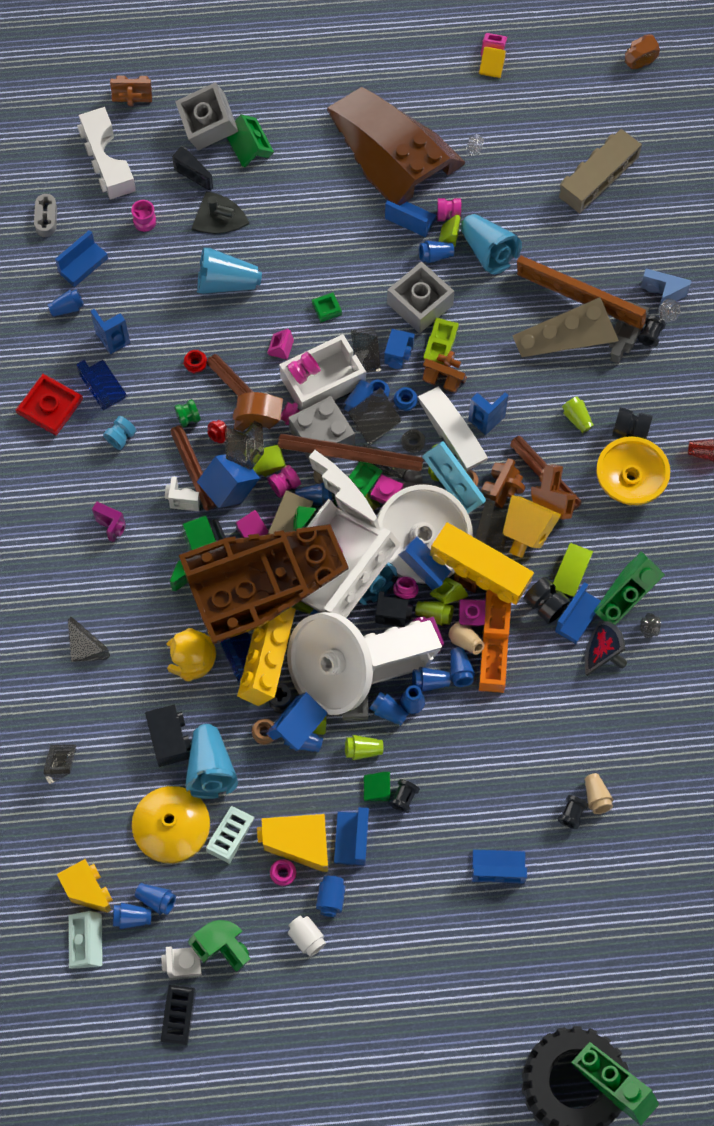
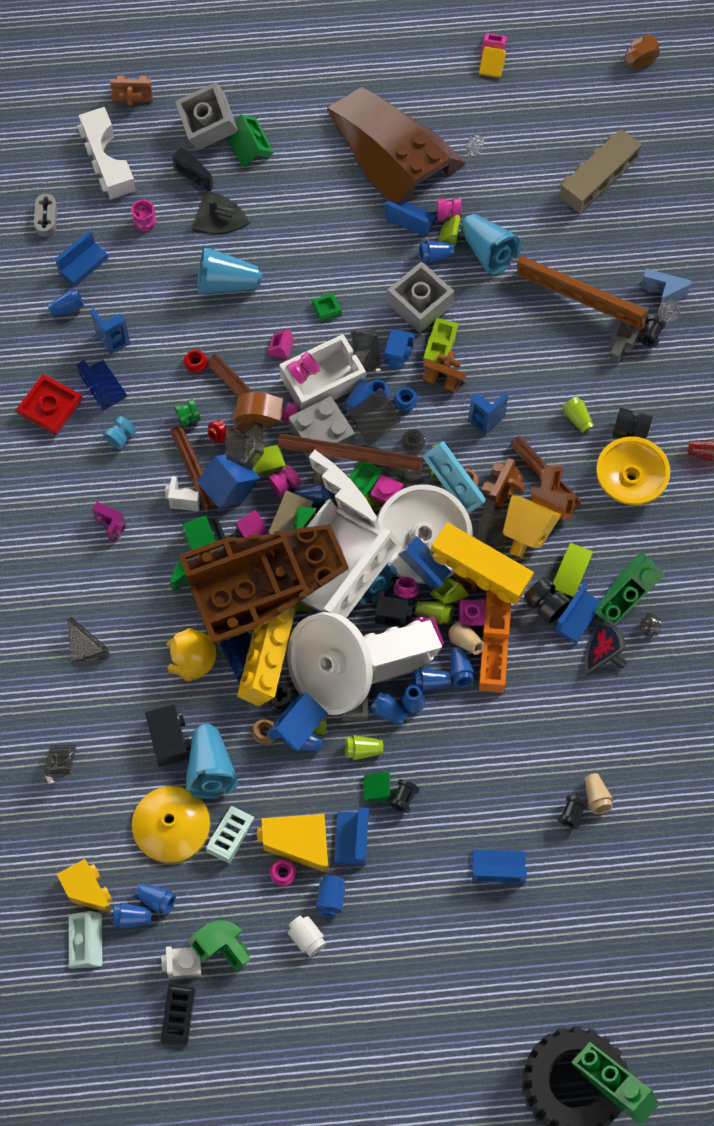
(452, 428): white slope -> none
(573, 329): dark tan wing -> none

